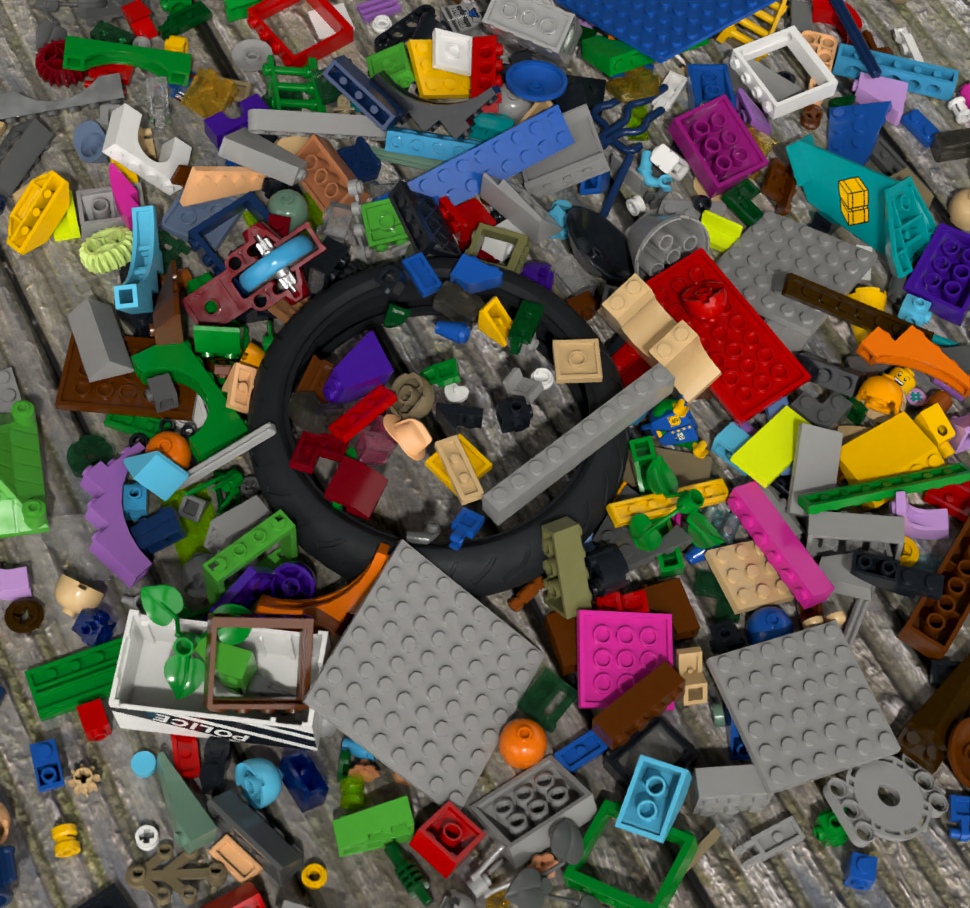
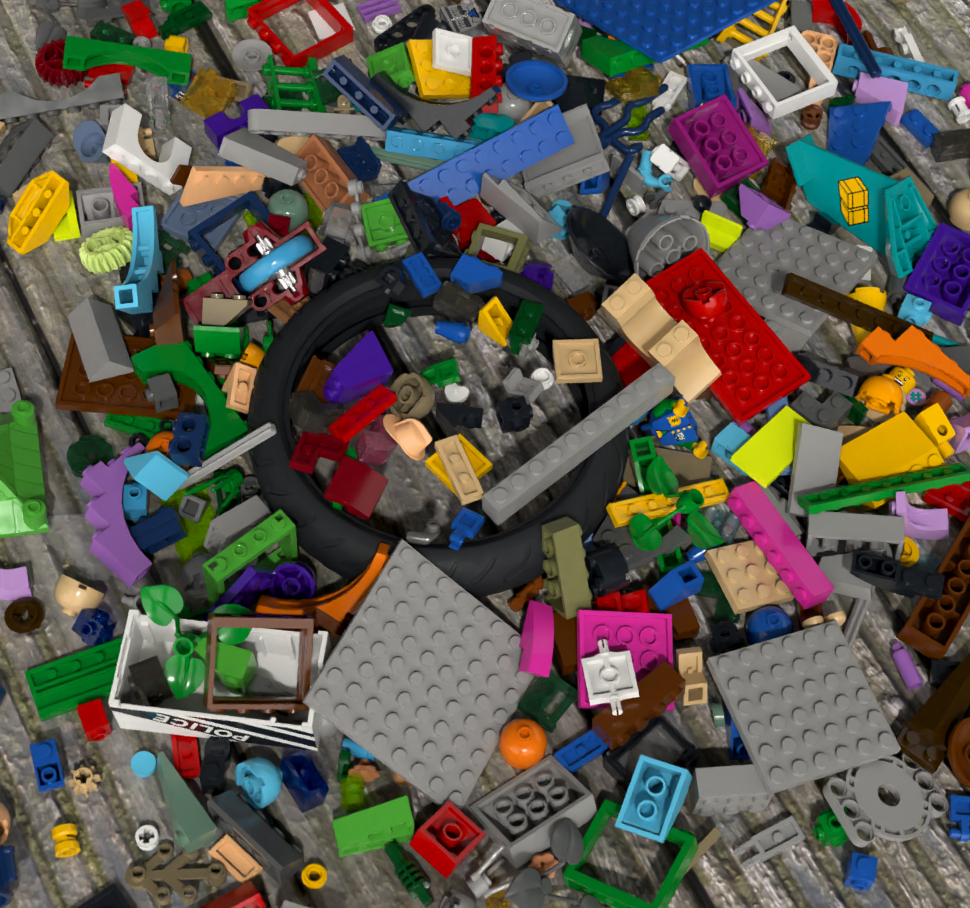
(149, 682): none -> clear smoke brick
(194, 439): none -> dark blue brick
(223, 311): none -> dark tan slope
(449, 218): none -> dark blue cone
(537, 640): none -> dark pink slope
(610, 677): none -> white plate
(677, 586): none -> blue slope
(760, 209): none -> medium lavender slope
(906, 667): none -> medium lavender cylinder

